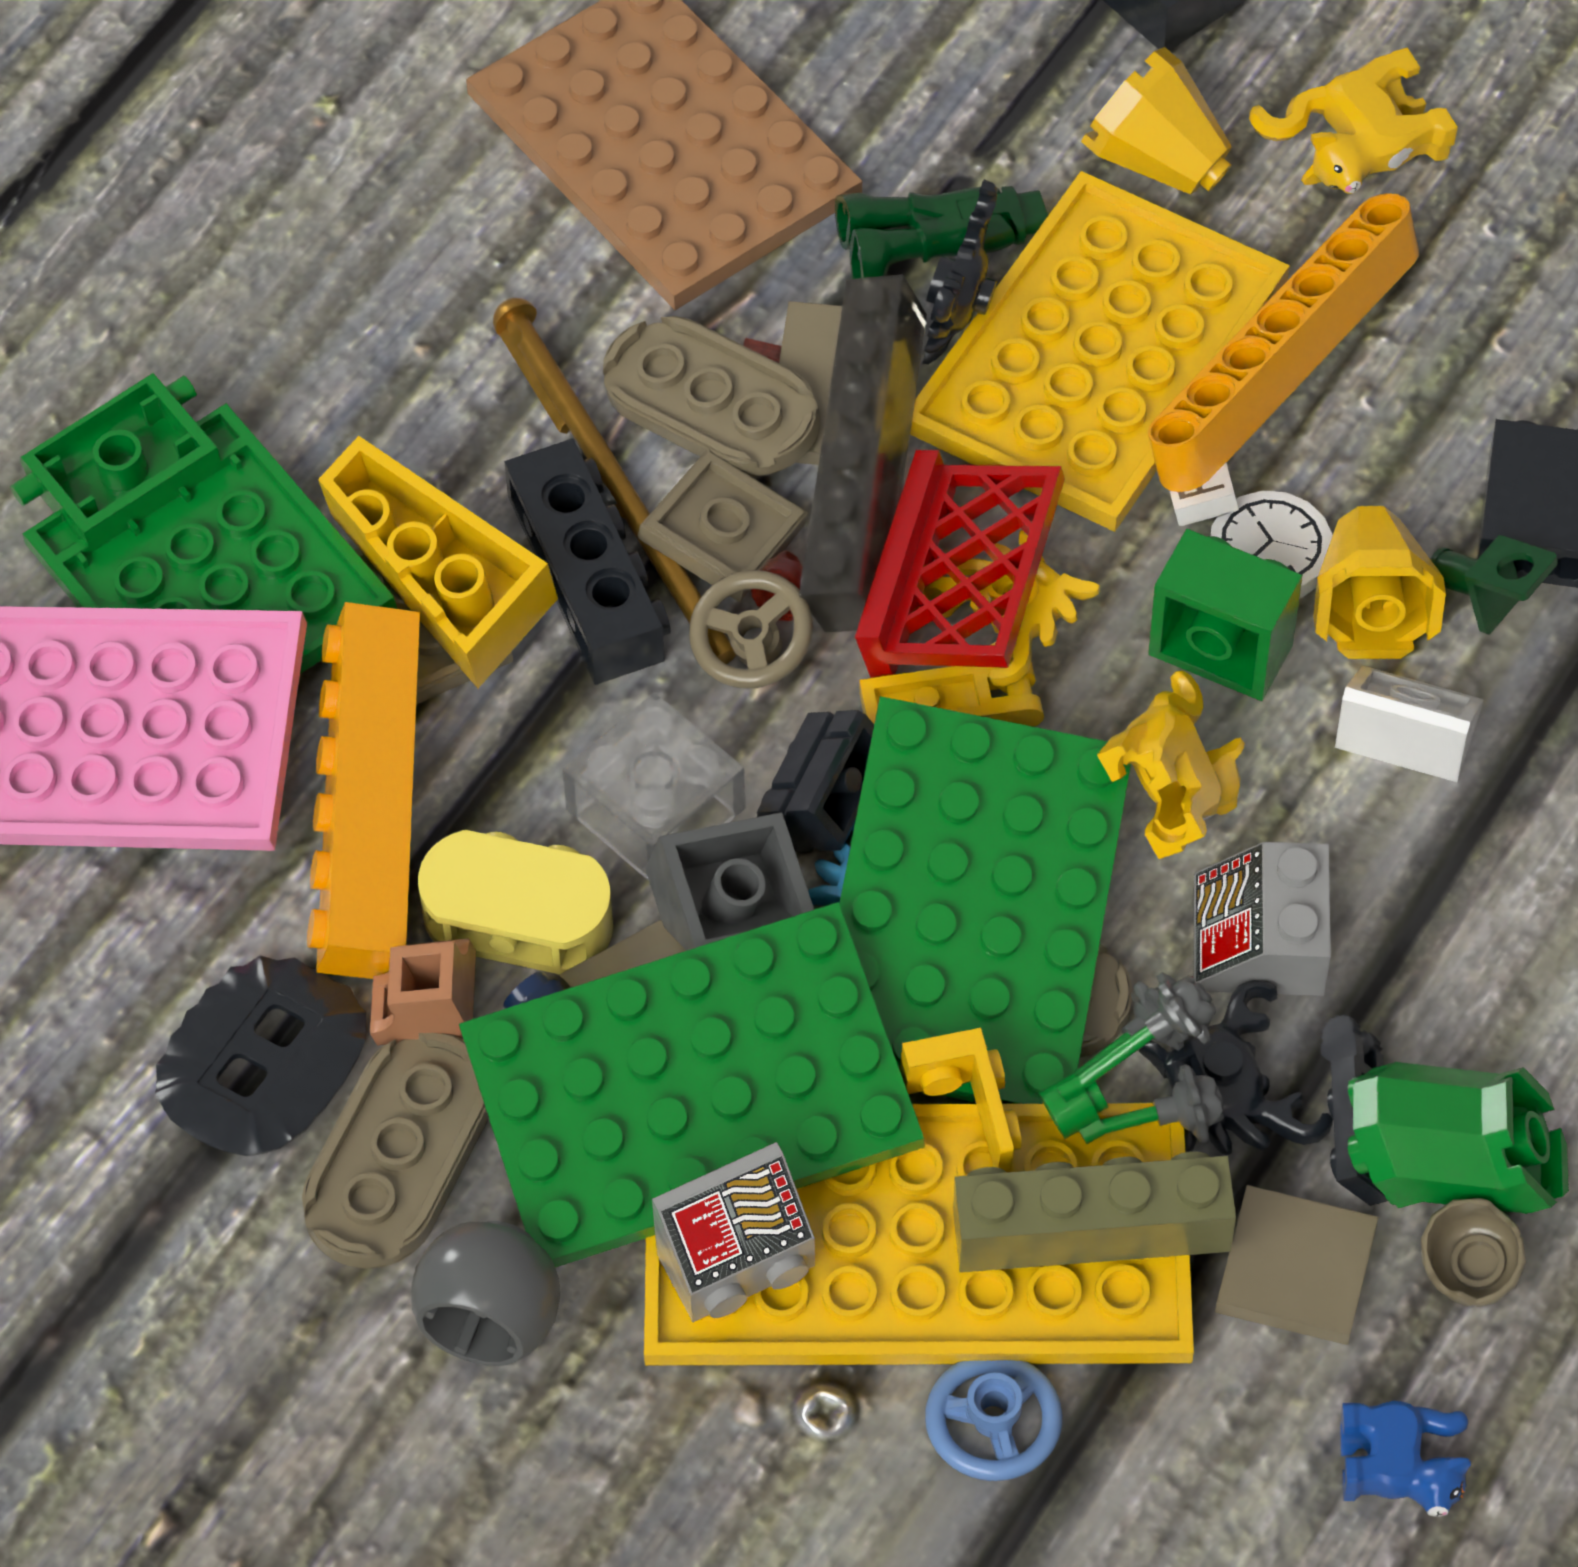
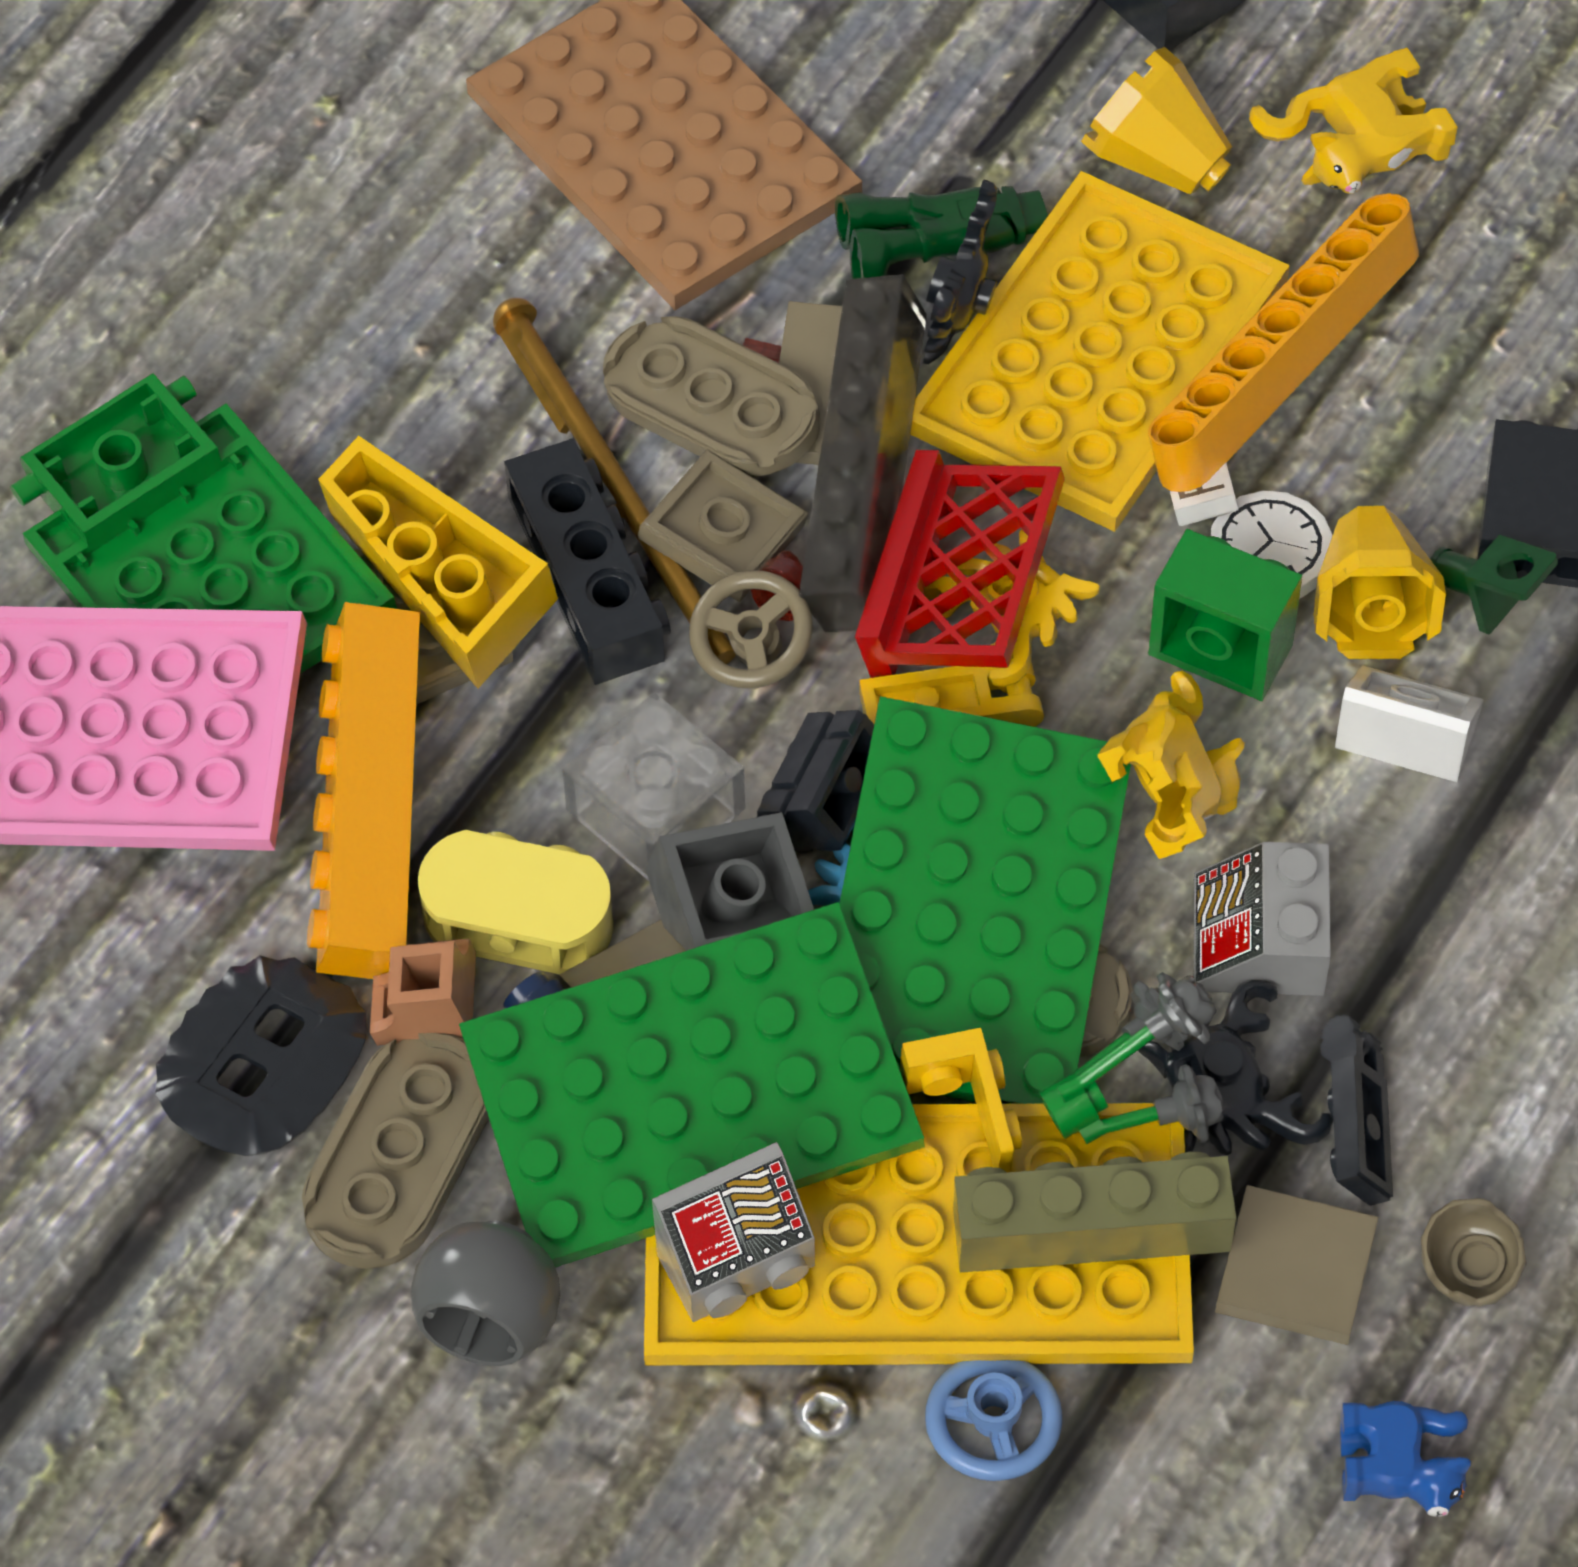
(1457, 1137): green brick -> none

